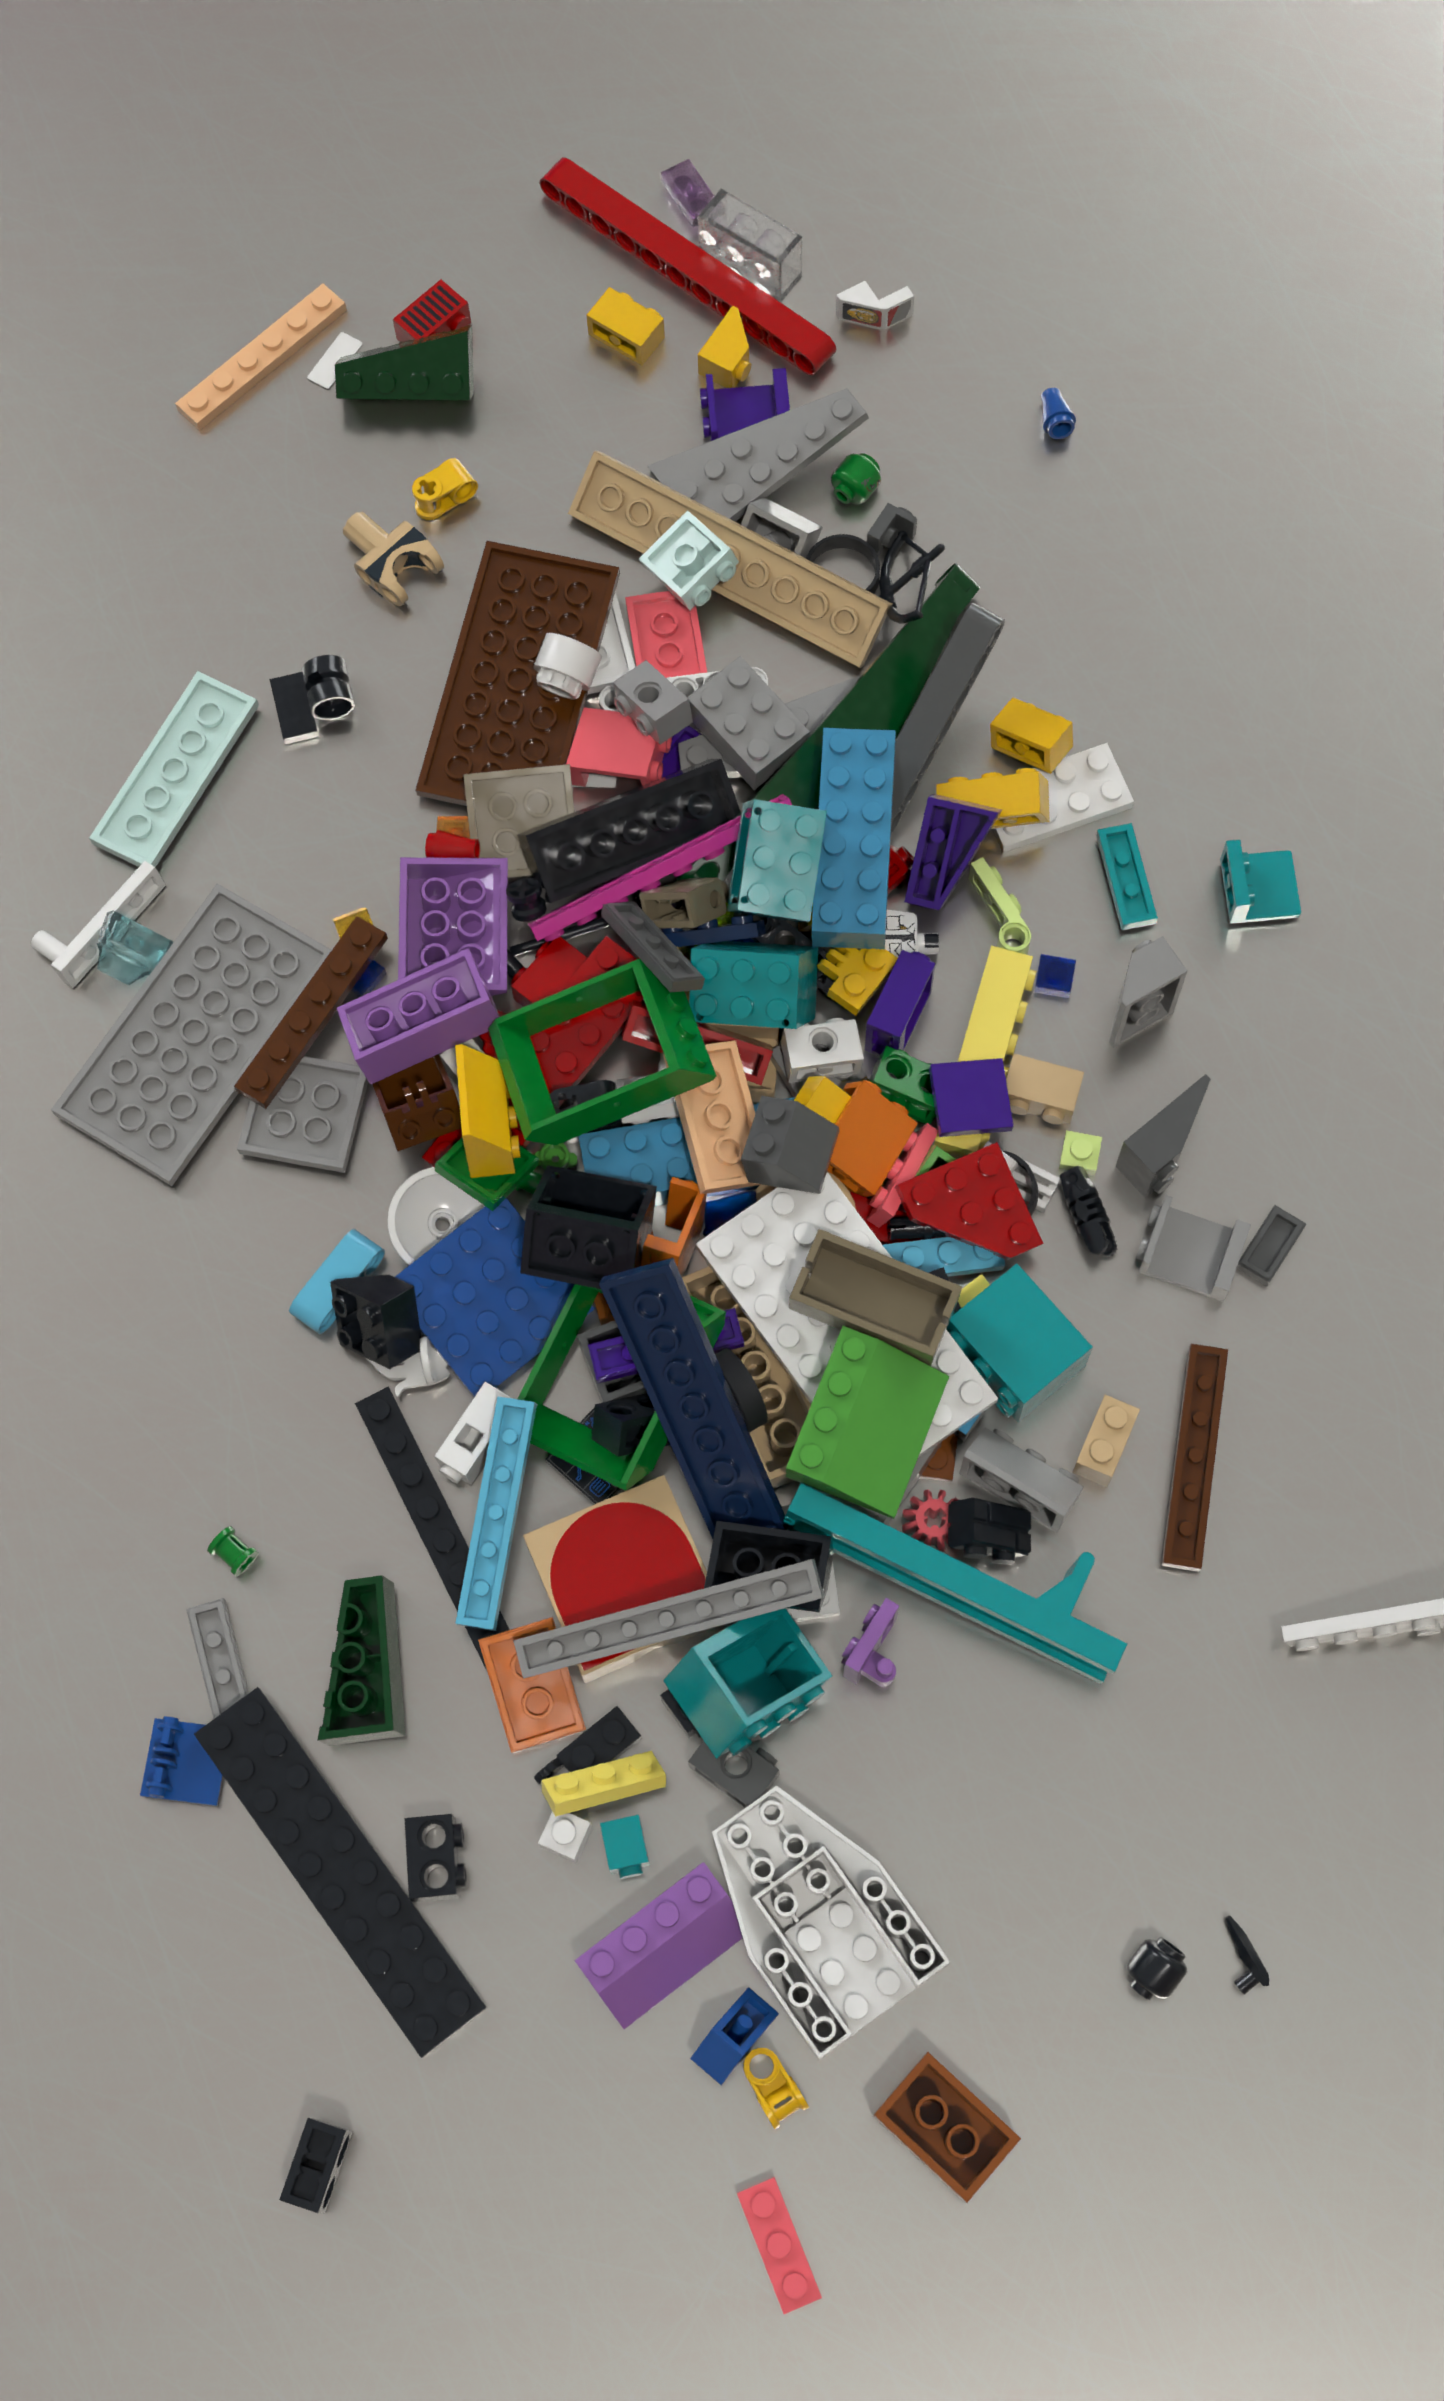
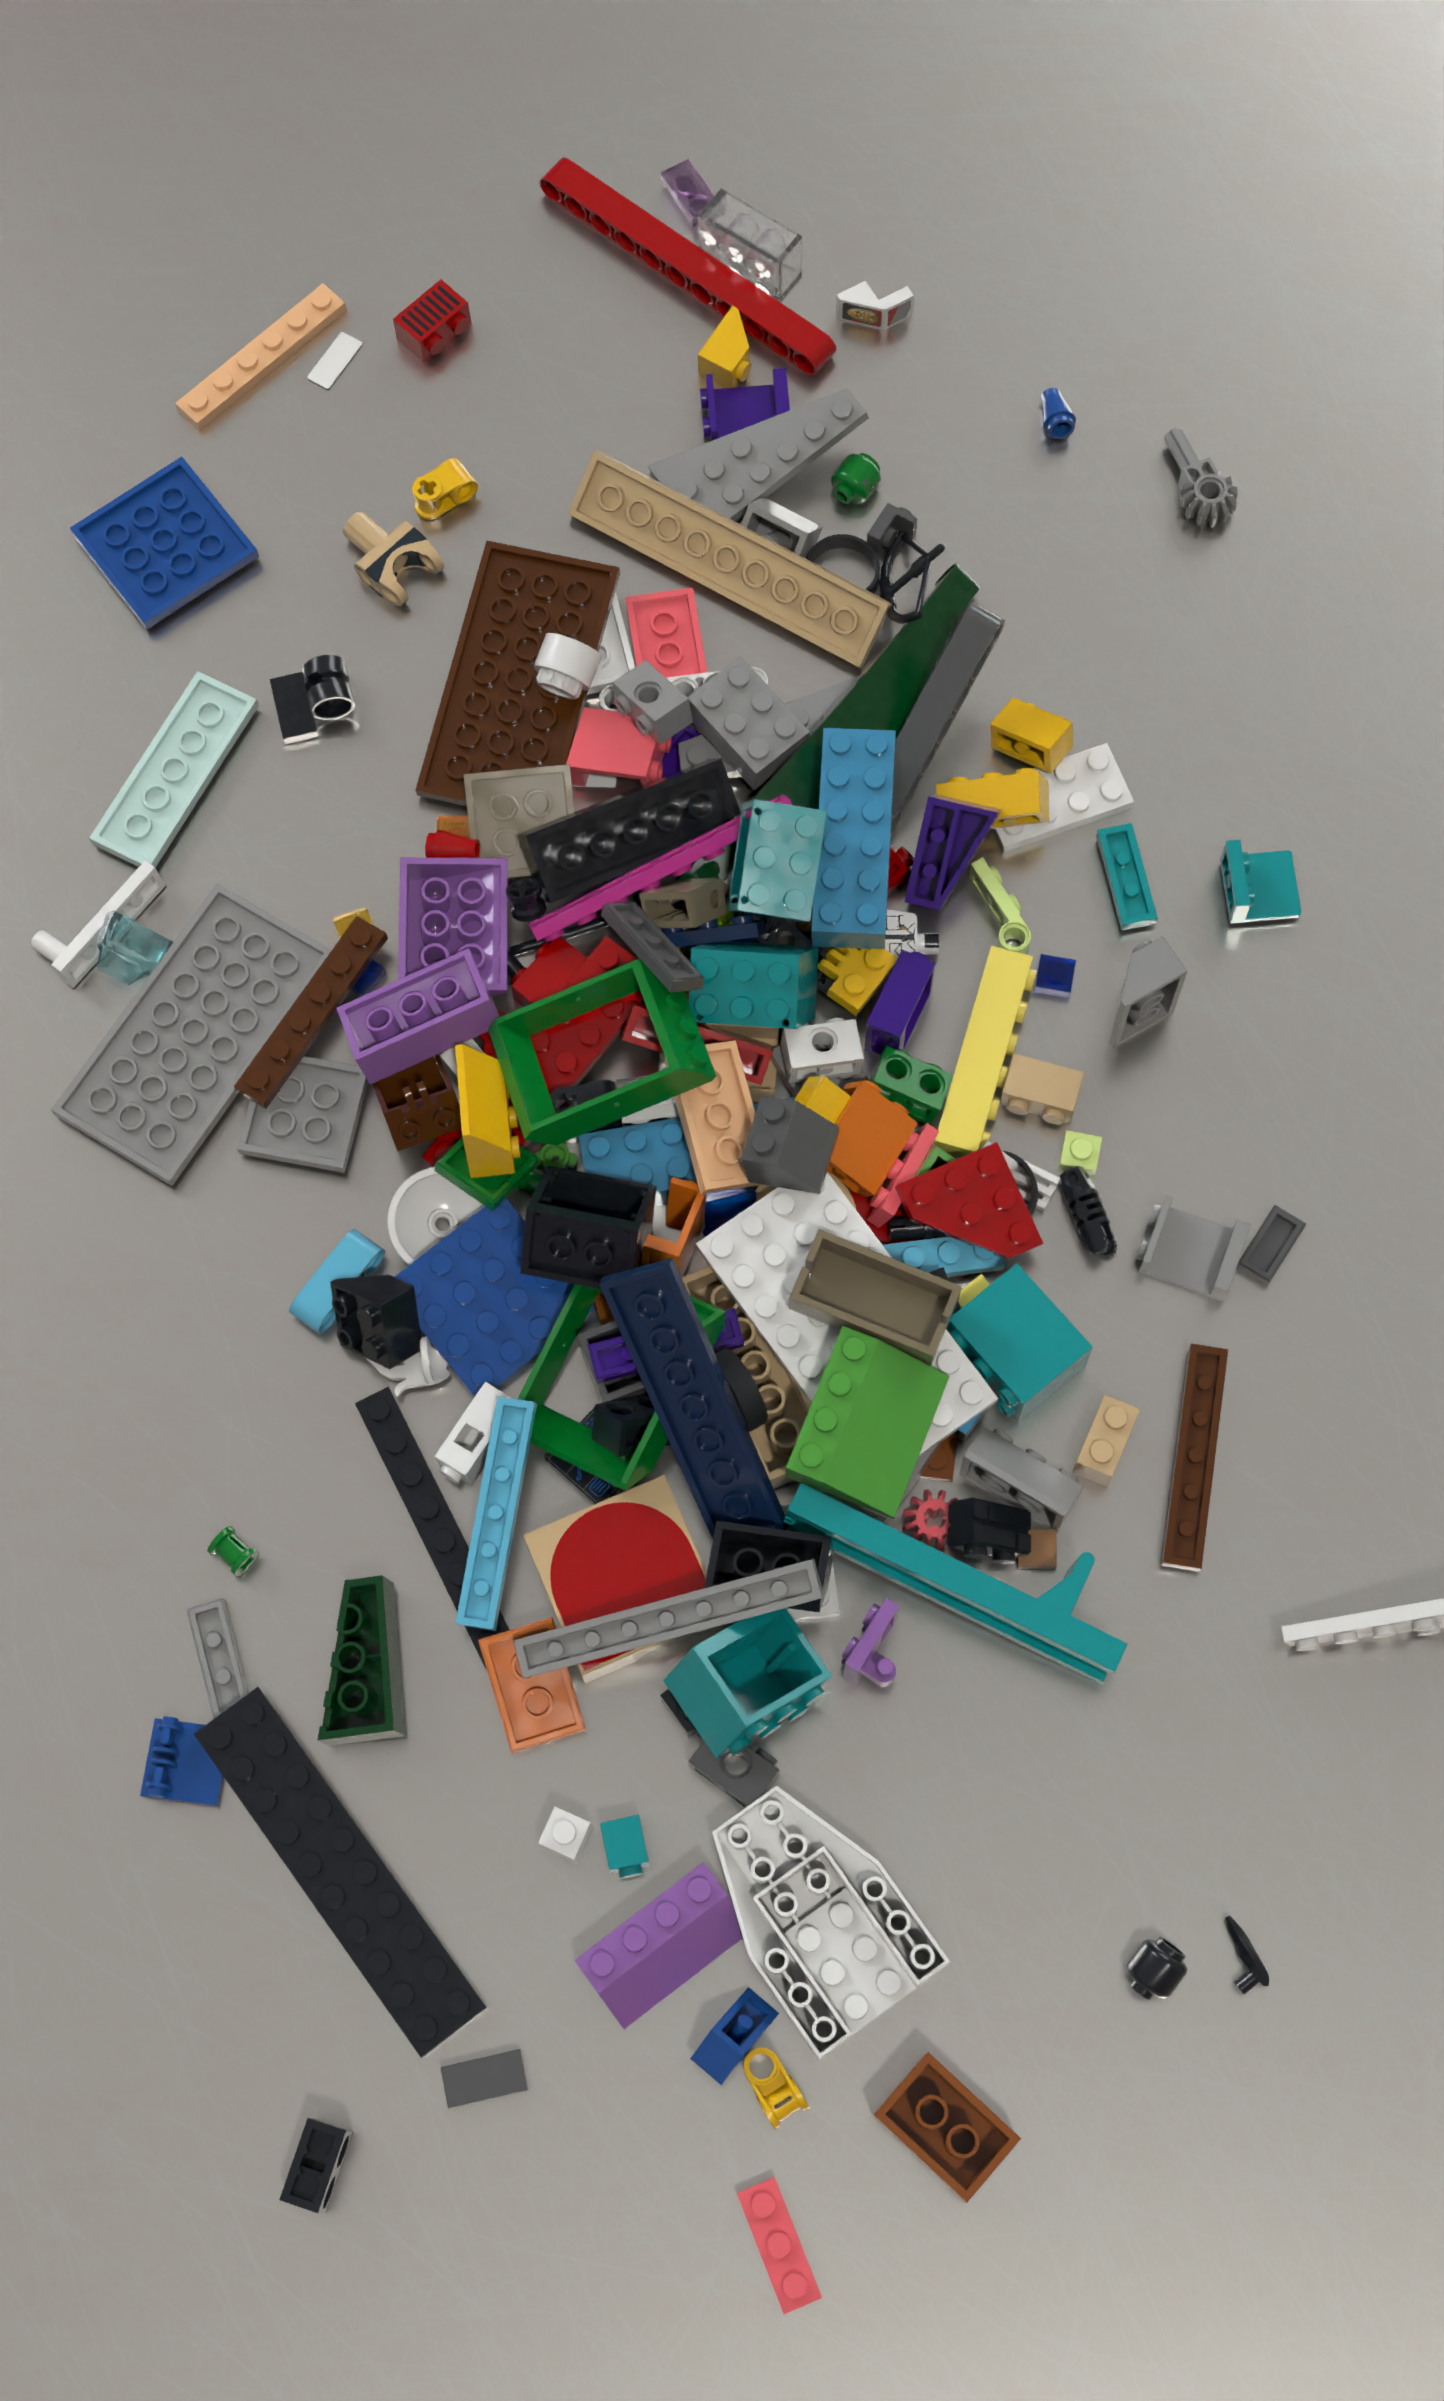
(164, 542): none -> blue plate
(413, 369): dark green wedge -> none
(423, 1859): black brick -> none
(484, 2078): none -> dark grey tile
(597, 1745): black hinge -> none
(603, 1783): light yellow plate -> none
(626, 325): yellow brick -> none
(690, 561): light aqua plate -> none
(970, 1097): dark purple tile -> none
(1043, 1551): none -> medium nougat tile
(1153, 1150): dark grey slope -> none
(1201, 480): none -> light grey gear

